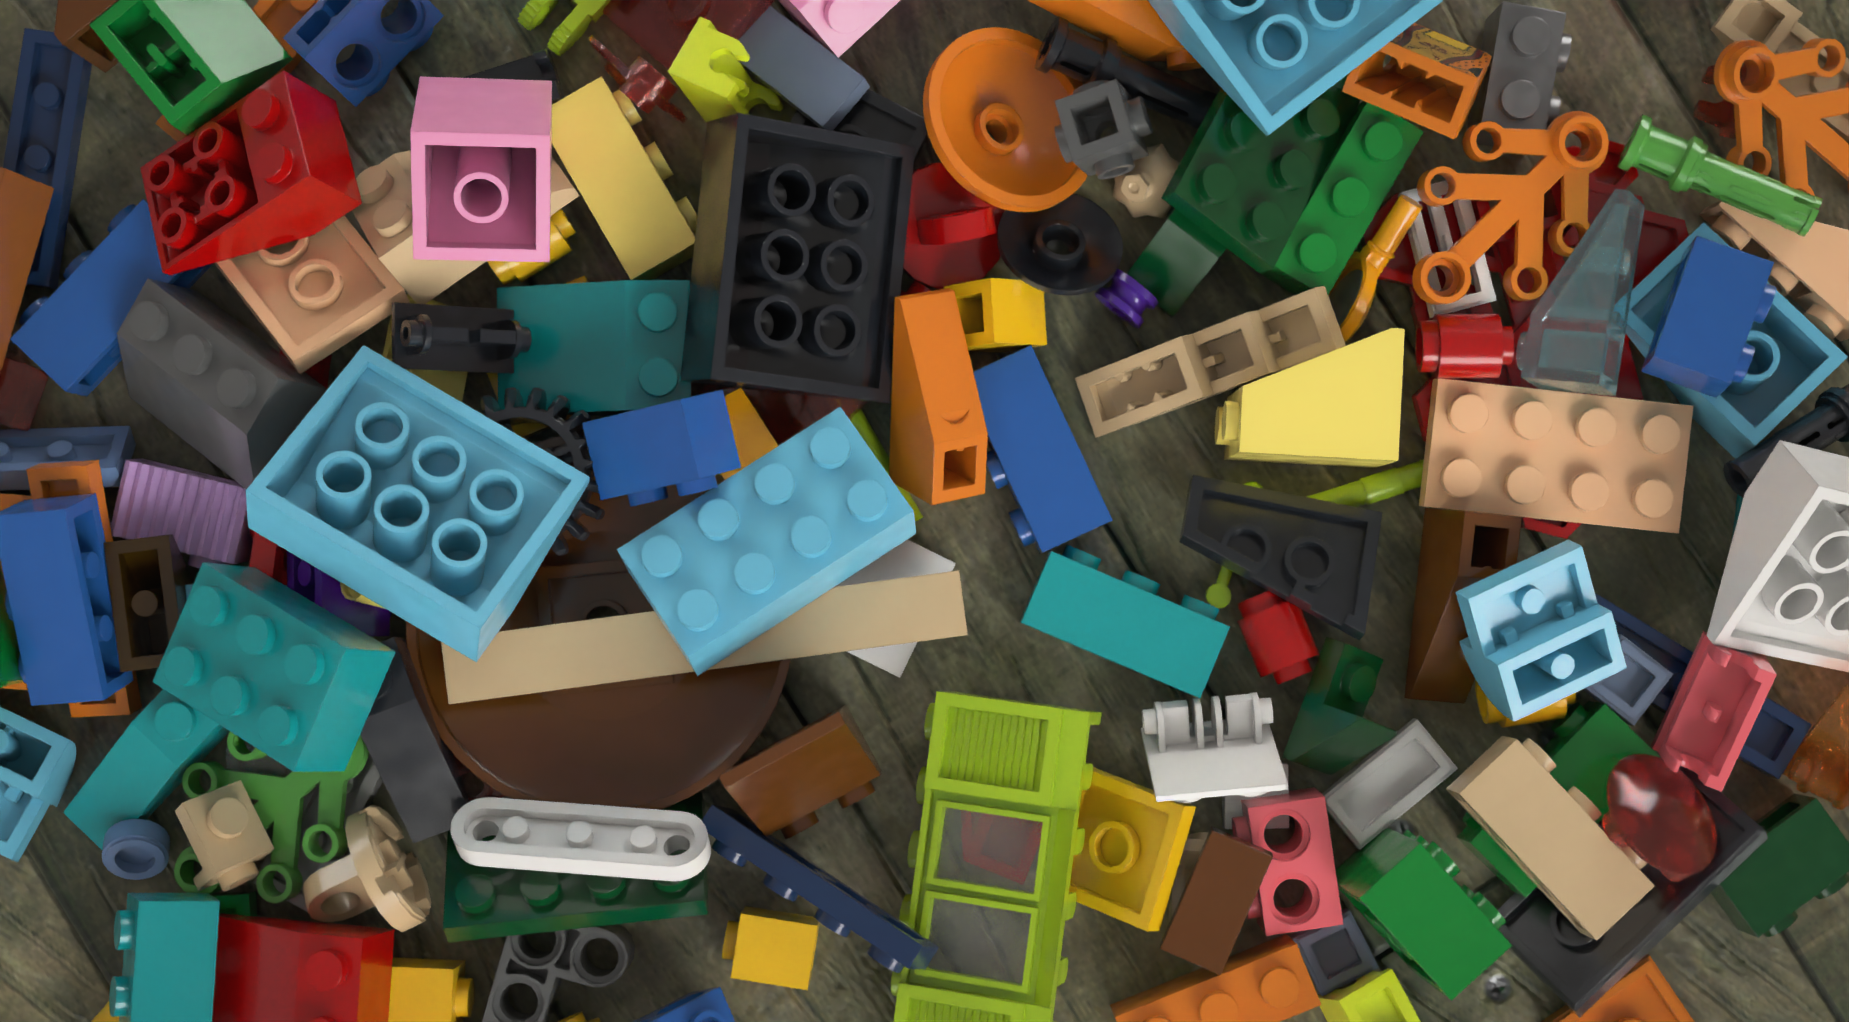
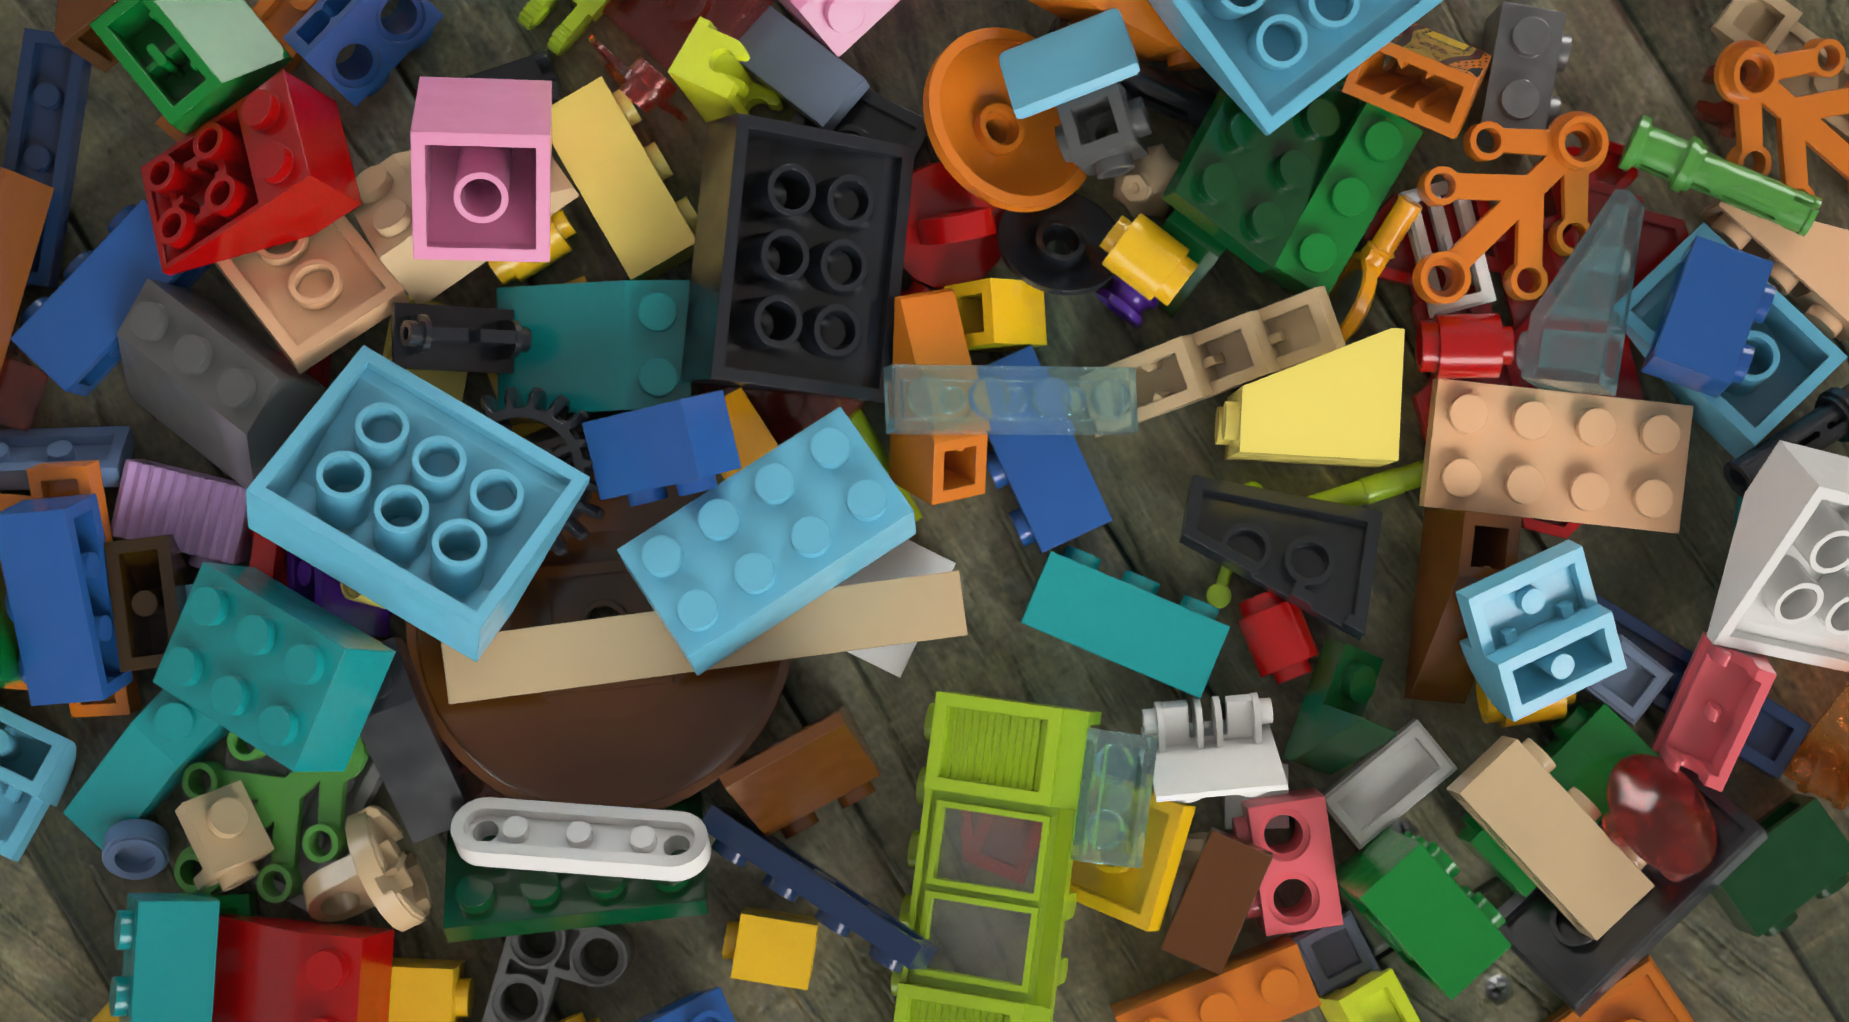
(1010, 400): none -> clear light blue plate
(1068, 63): none -> medium azure slope
(1114, 798): none -> clear light blue plate
(1147, 258): none -> yellow brick

